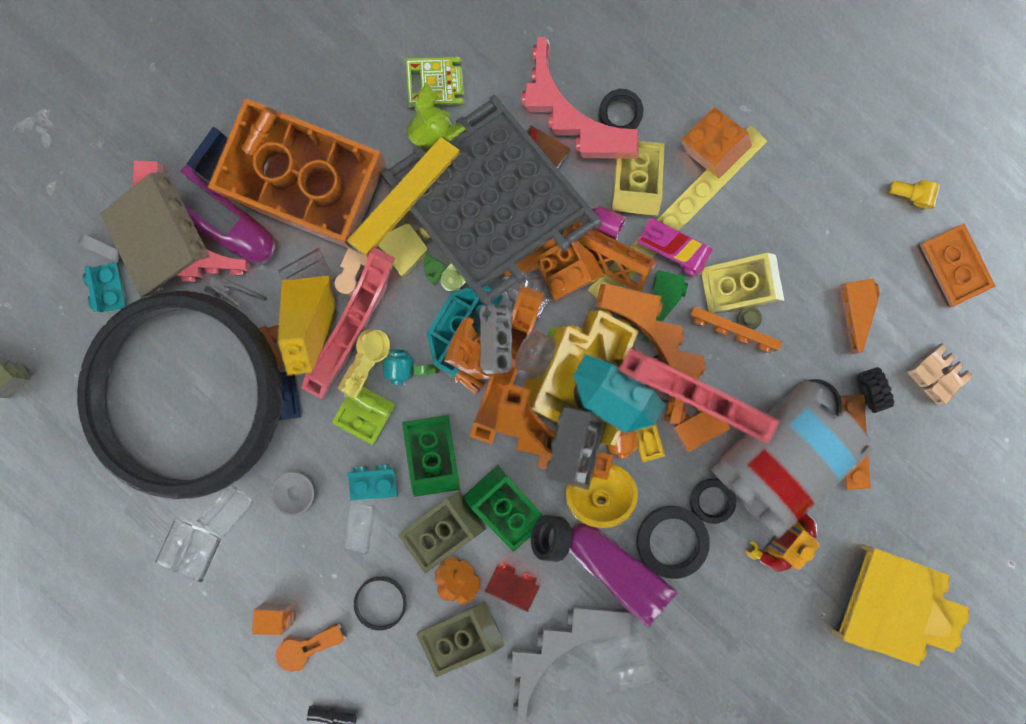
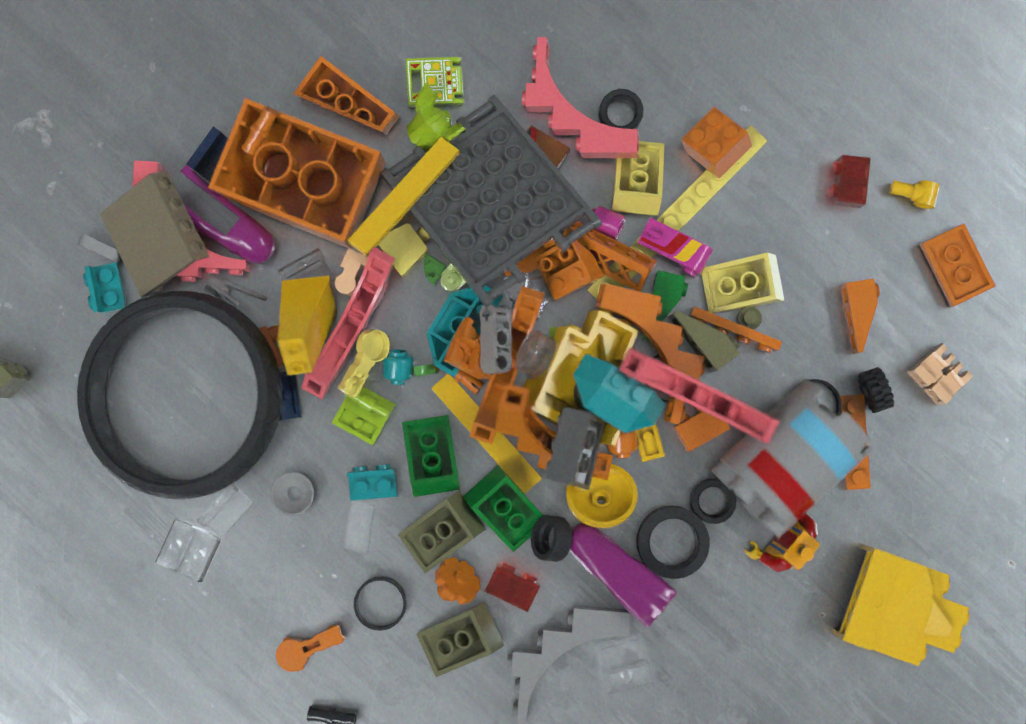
(272, 619): orange brick -> none
(340, 94): none -> orange wedge
(501, 449): none -> yellow tile
(706, 341): none -> olive slope
(850, 181): none -> clear red brick

